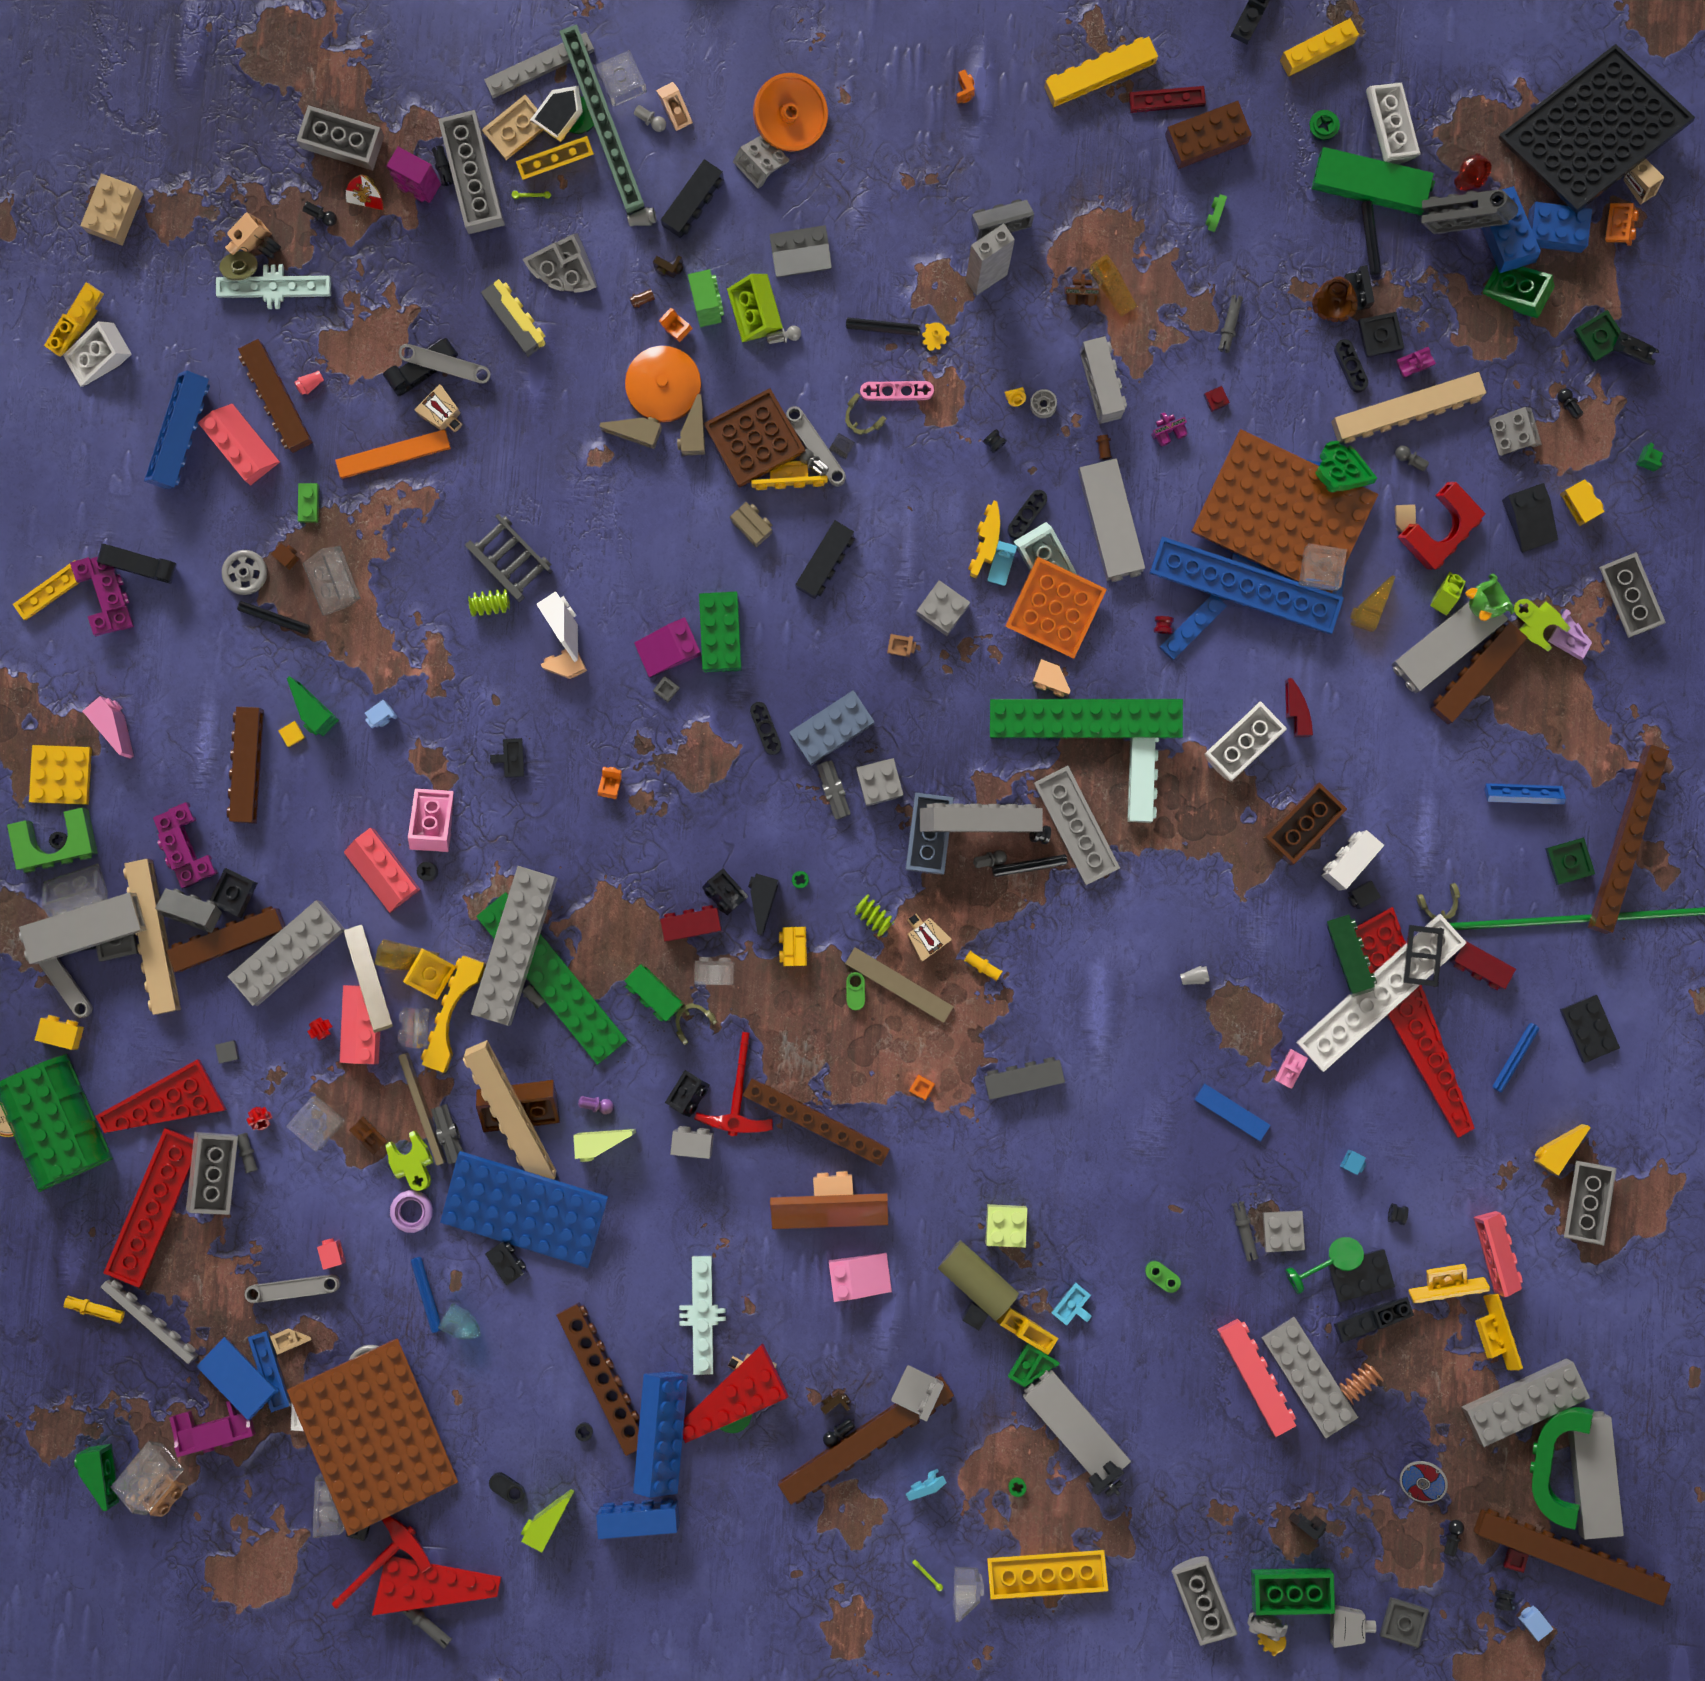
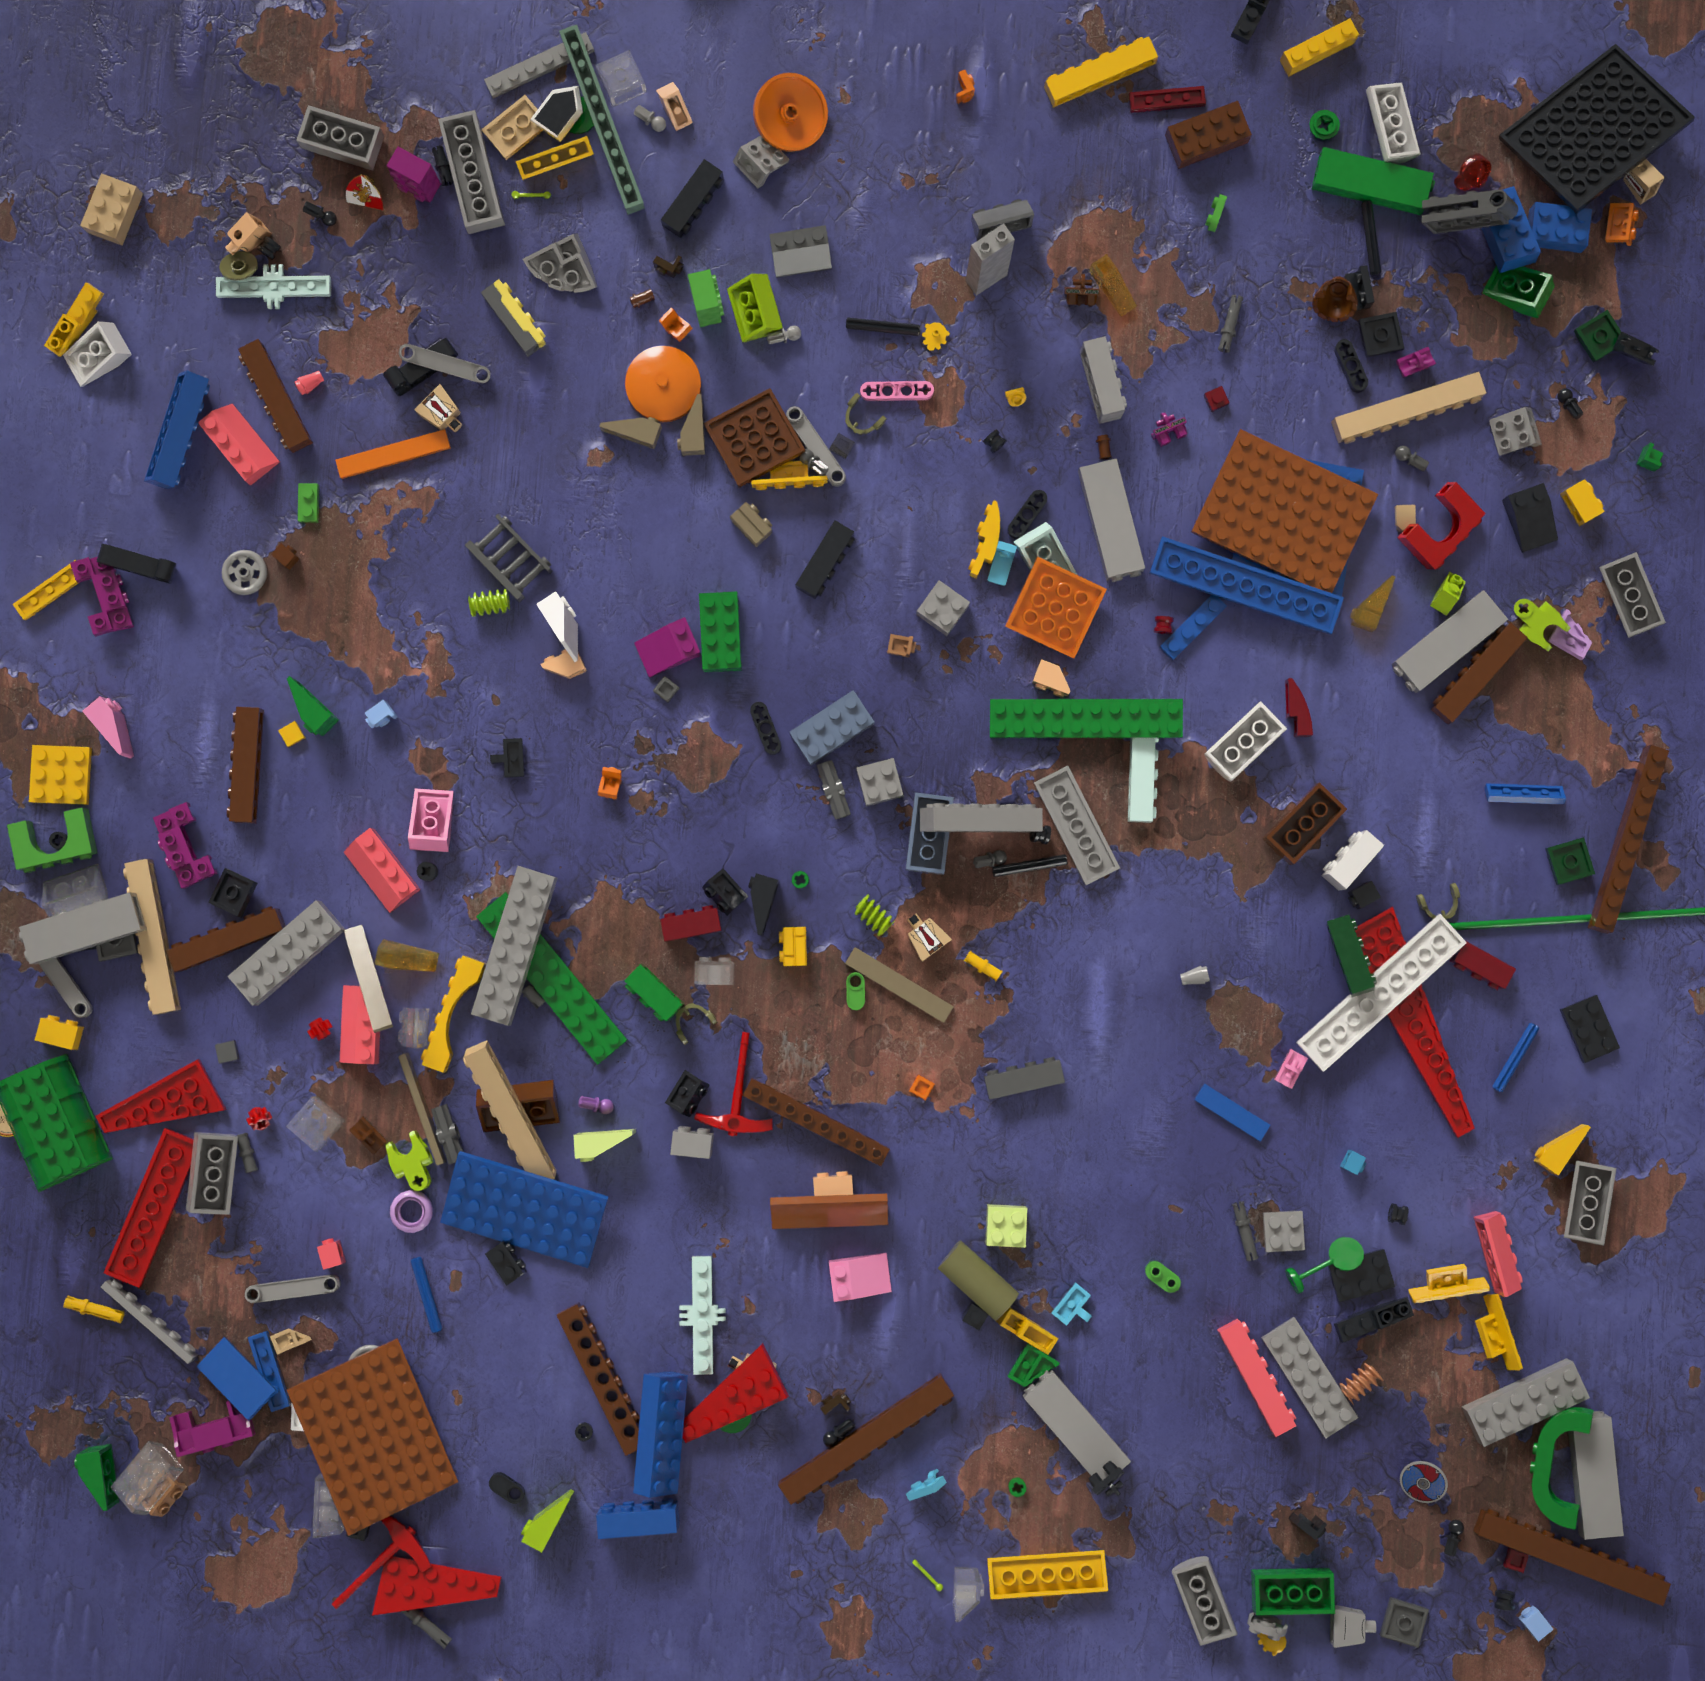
(188, 909): brick -> none
(273, 618): black axle -> none
(331, 580): clear slope -> none
(429, 974): yellow plate -> none
(459, 1323): clear light blue helmet -> none
(644, 217): light grey cone -> none
(917, 1392): light grey bracket -> none
(1038, 397): light grey wheel -> none
(1322, 567): clear brick -> none
(1343, 468): green plate -> none
(1435, 982): black window -> none
(1489, 599): bright green hair -> none

